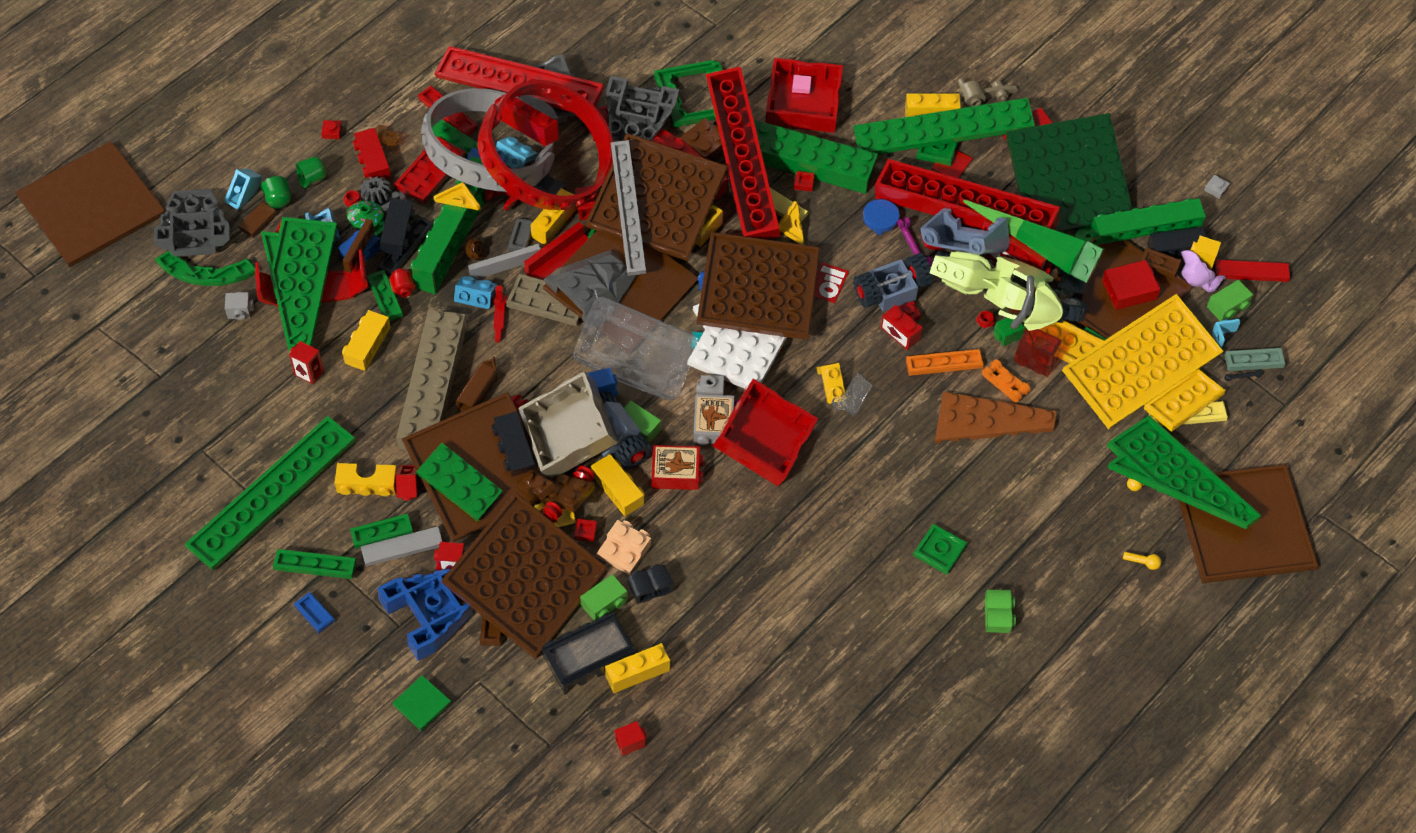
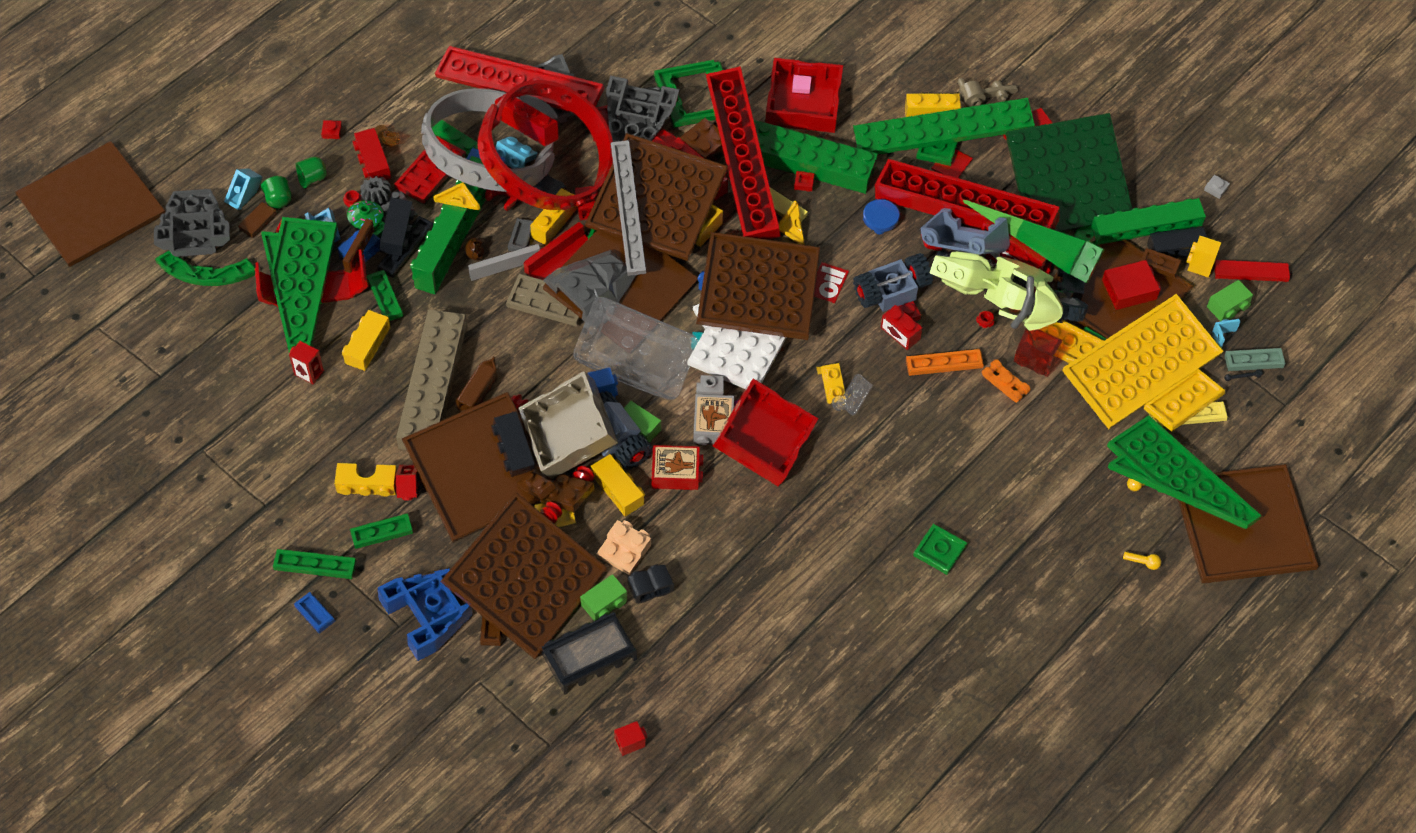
(238, 305): light grey brick -> none
(269, 493): green plate -> none
(401, 546): light grey tile -> none
(402, 282): red head -> none
(421, 703): green tile -> none
(448, 554): red brick -> none
(459, 120): red tile -> none
(459, 482): green plate -> none
(474, 292): dark azure bracket -> none
(499, 313): red piece -> none
(585, 530): red plate -> none
(637, 668): yellow brick -> none
(903, 225): magenta hinge -> none
(984, 418): dark orange wing -> none
(999, 611): bright green brick -> none
(1004, 332): green brick -> none
(1198, 274): lavender hair -> none

